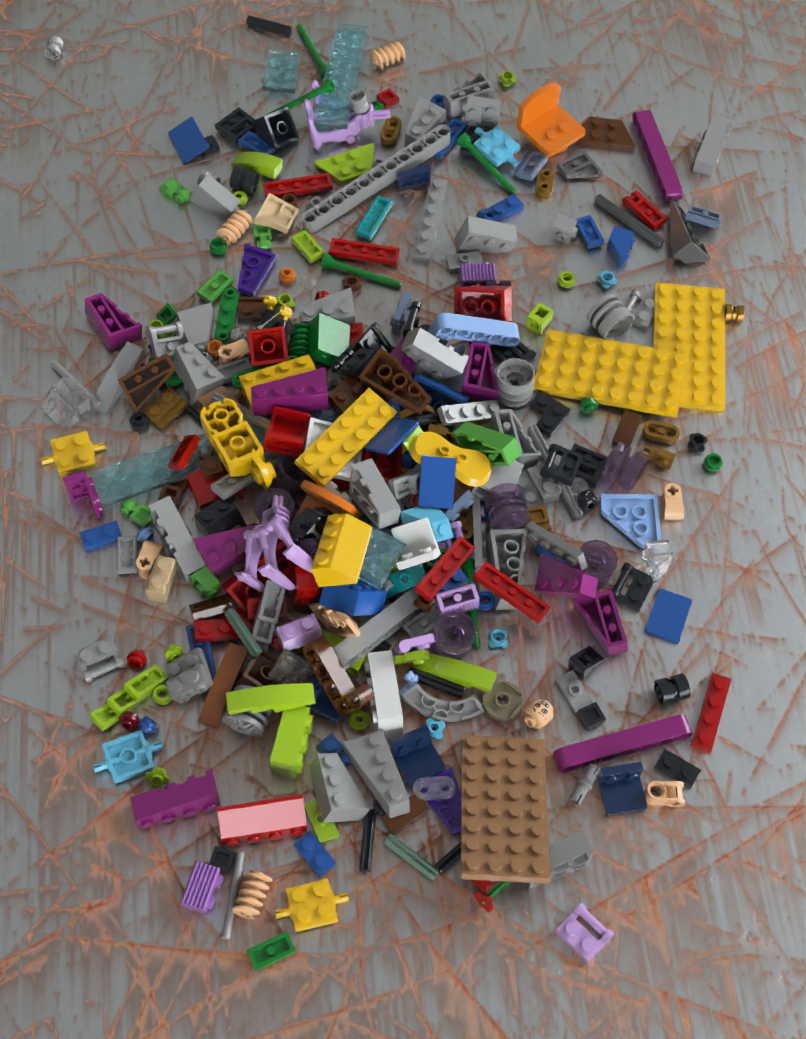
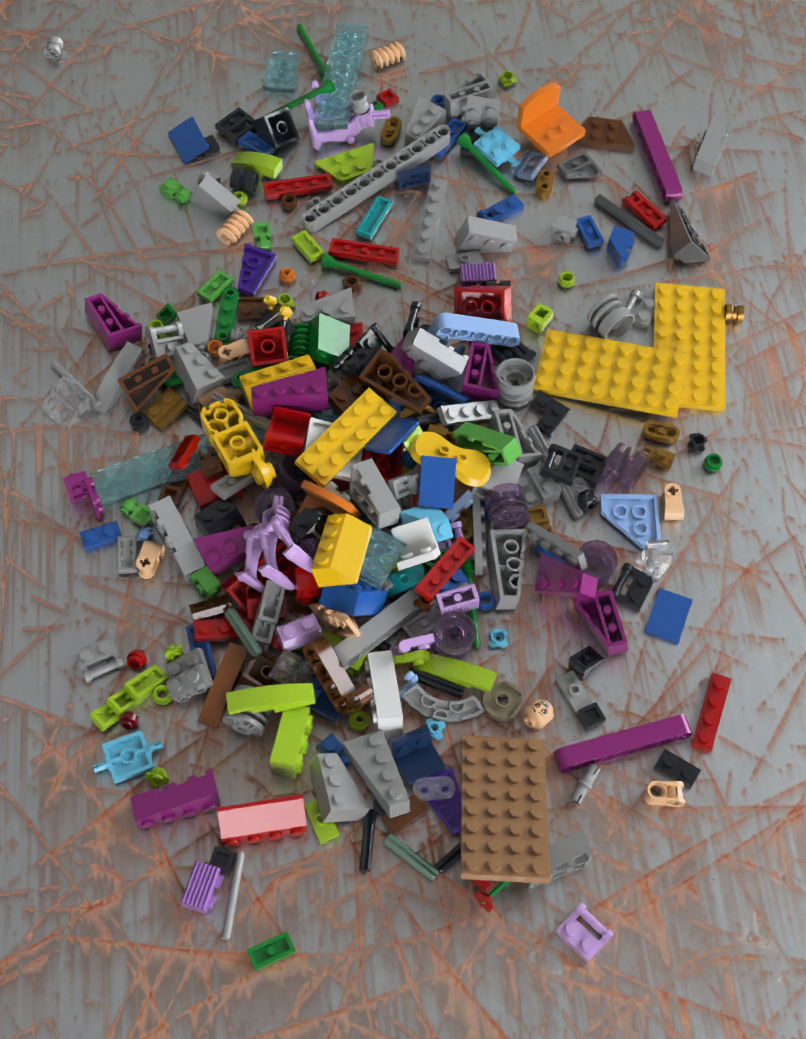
(73, 453): yellow plate -> none
(147, 725): blue plate -> none
(161, 579): tan brick -> none
(218, 246): green plate -> none
(250, 894): light nougat piece -> none
(269, 25): black axle -> none
(276, 214): tan plate -> none
(311, 905): yellow plate -> none
(314, 854): blue plate -> none
(402, 311): sand blue plate -> none
(512, 592): red plate -> none
(588, 405): green plate -> none
(606, 275): medium azure plate -> none
(622, 788): dark blue bracket -> none
(627, 428): reddish brown slope -> none
(670, 689): black wheel -> none
(703, 216): sand blue plate -> none

